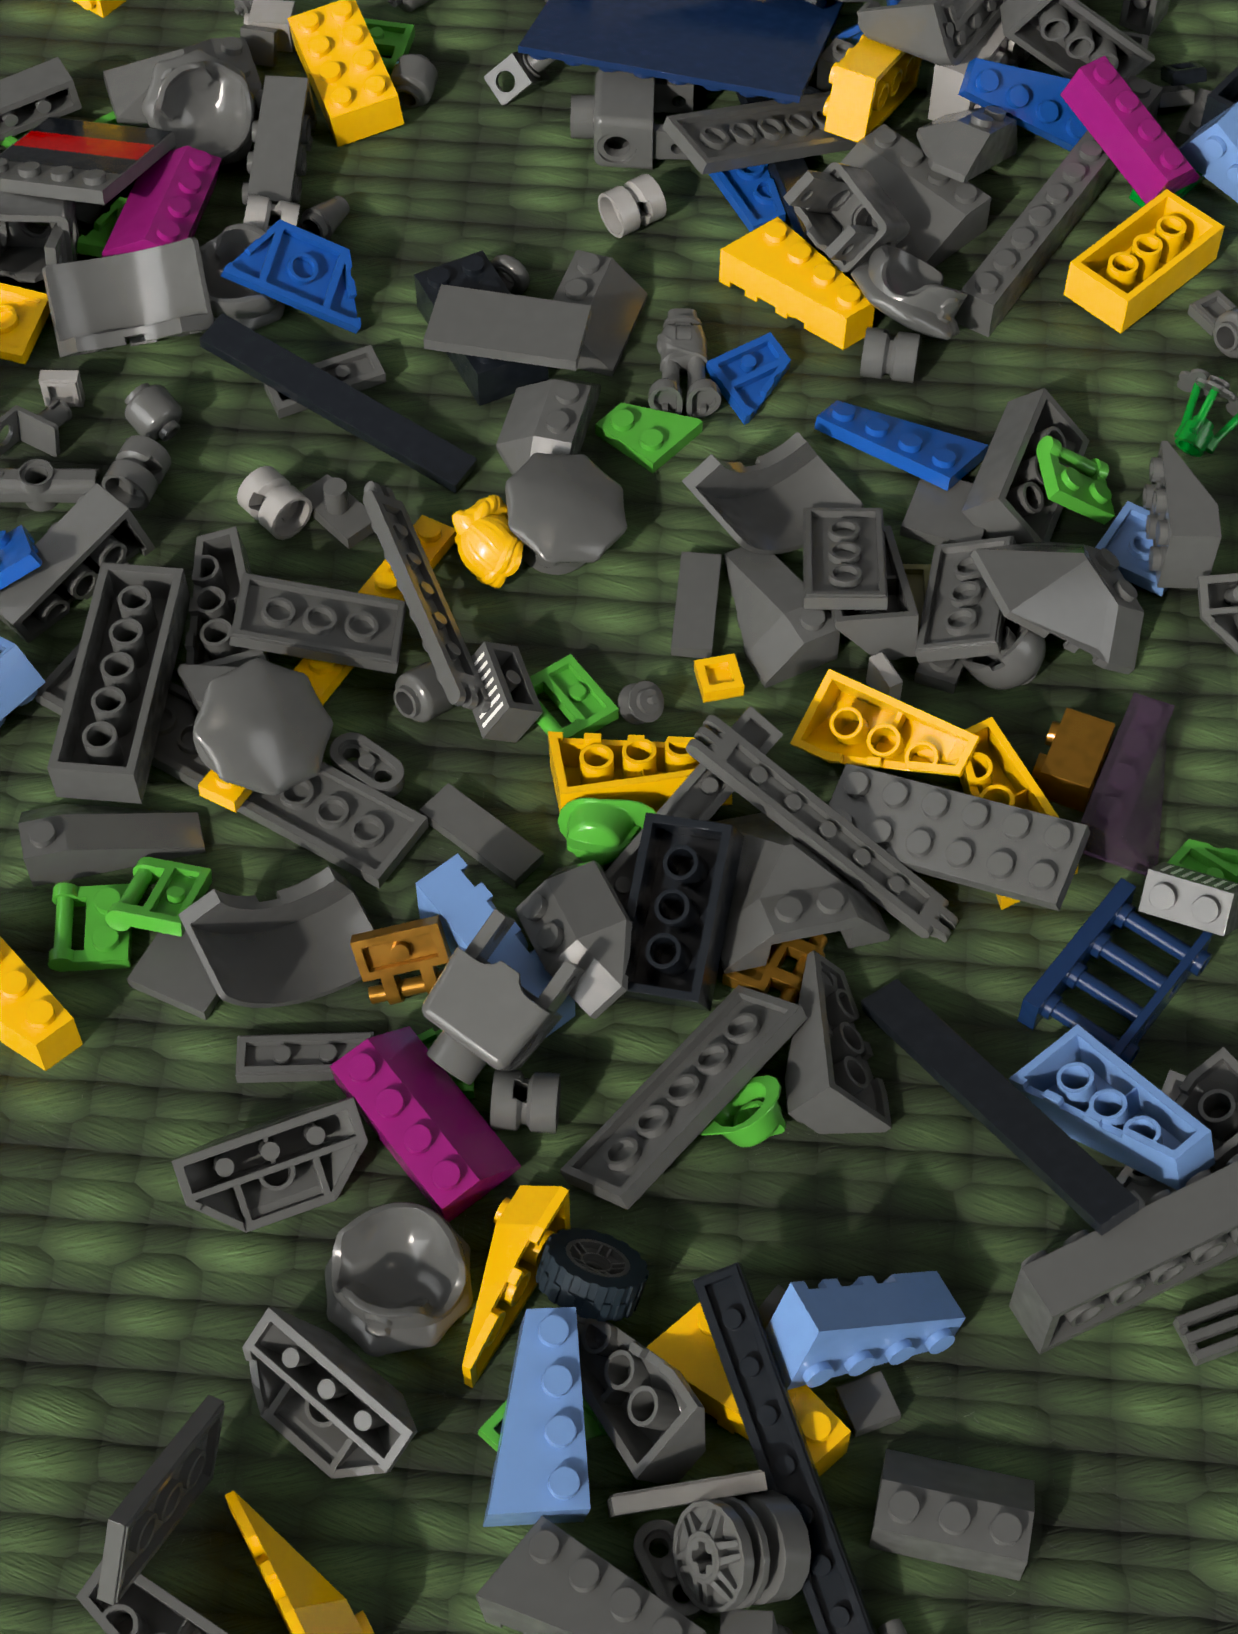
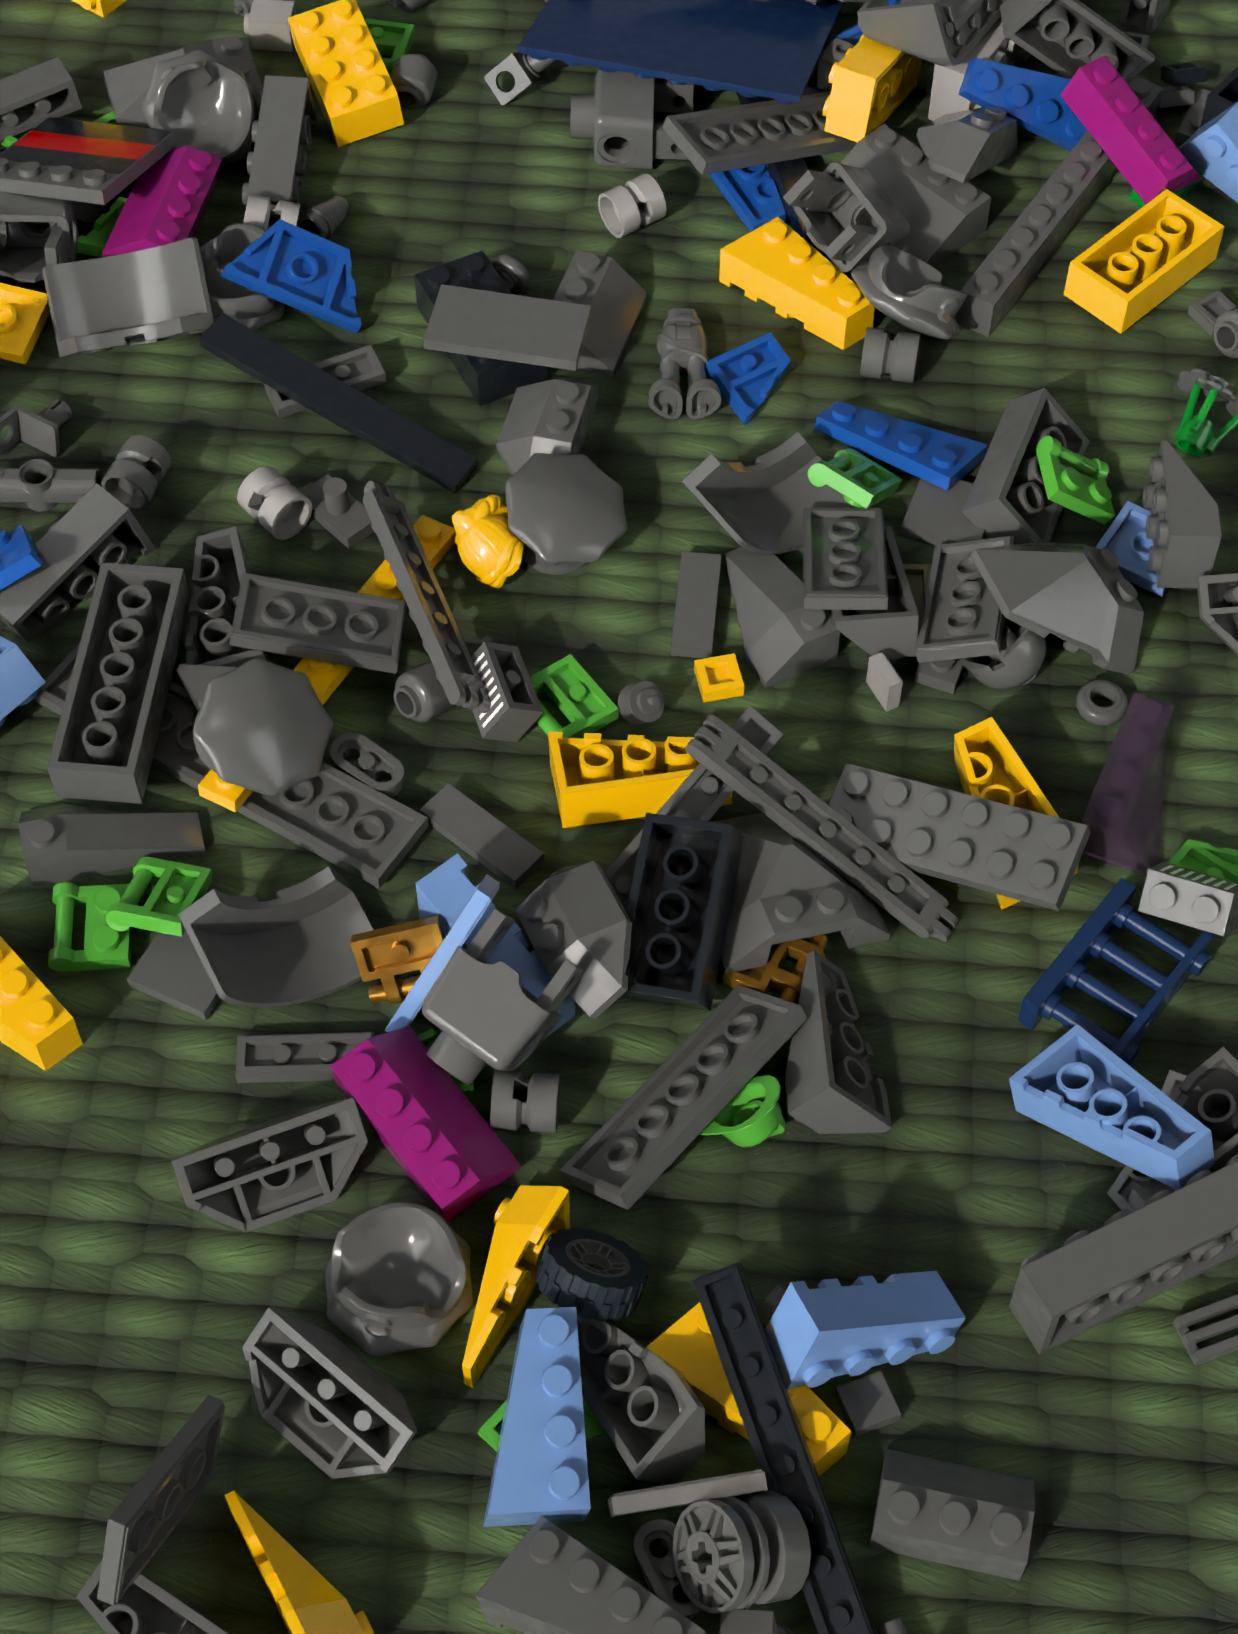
(62, 385): light grey tile -> none
(153, 412): dark grey head -> none
(261, 43): dark grey tile -> none
(456, 937): none -> tile
(601, 827): bright green piece -> none
(647, 434): bright green wing -> none
(855, 477): none -> bright green plate
(875, 730): yellow wedge -> none
(1001, 1108): black tile -> none
(1074, 758): pearl gold brick -> none
(1101, 715): none -> dark grey piece

